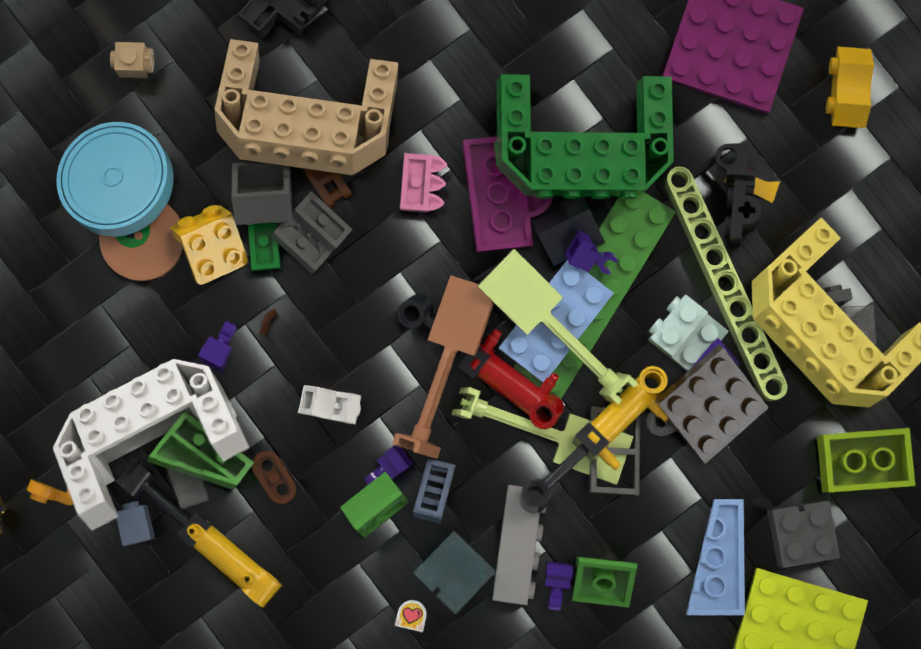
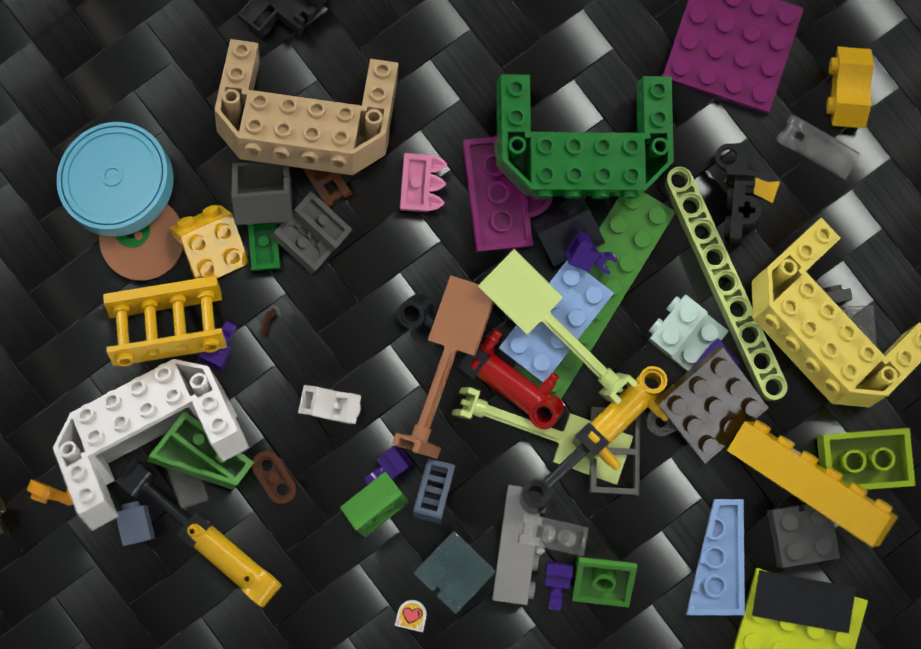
(132, 60): tan brick -> none
(163, 297): none -> yellow fence
(553, 534): none -> clear plate
(803, 601): none -> black sticker
(812, 483): none -> yellow brick
(819, 147): none -> clear plate

